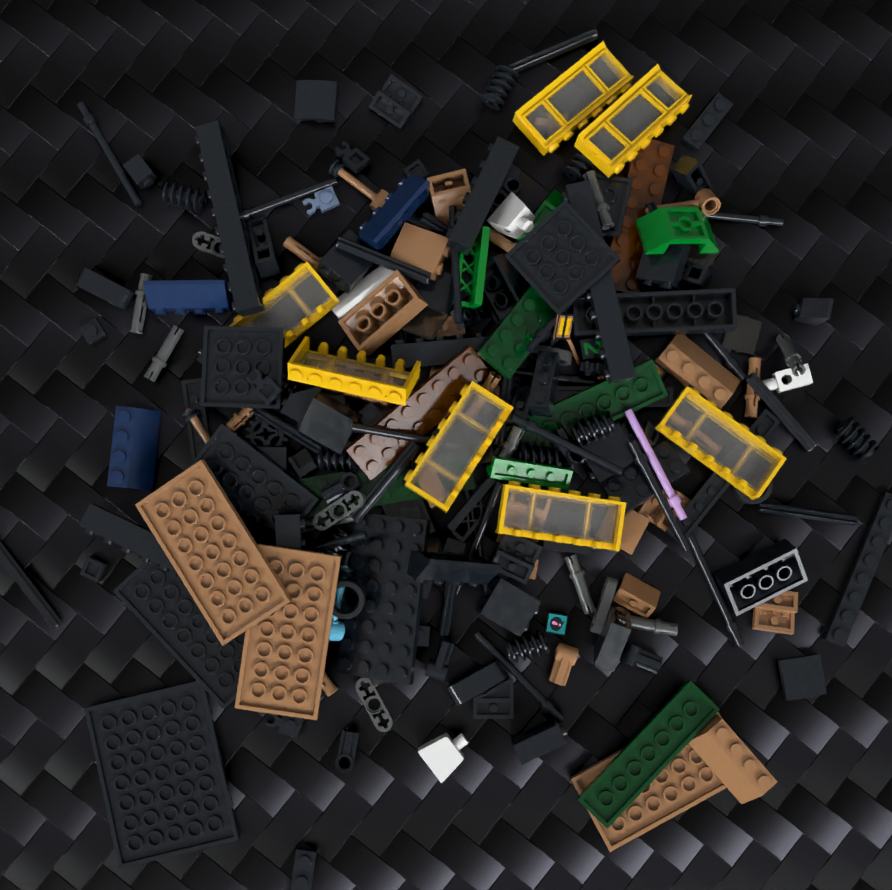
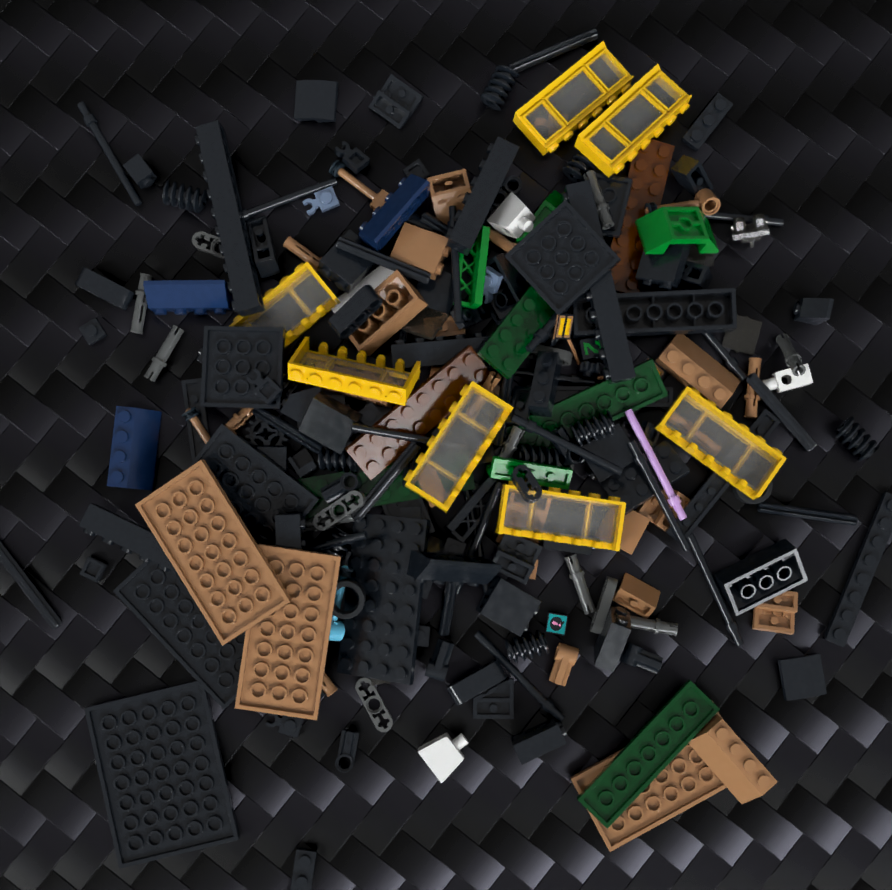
(355, 312): none -> black beam
(491, 284): none -> sand blue plate
(529, 481): none -> black beam
(750, 232): none -> clear smoke hips

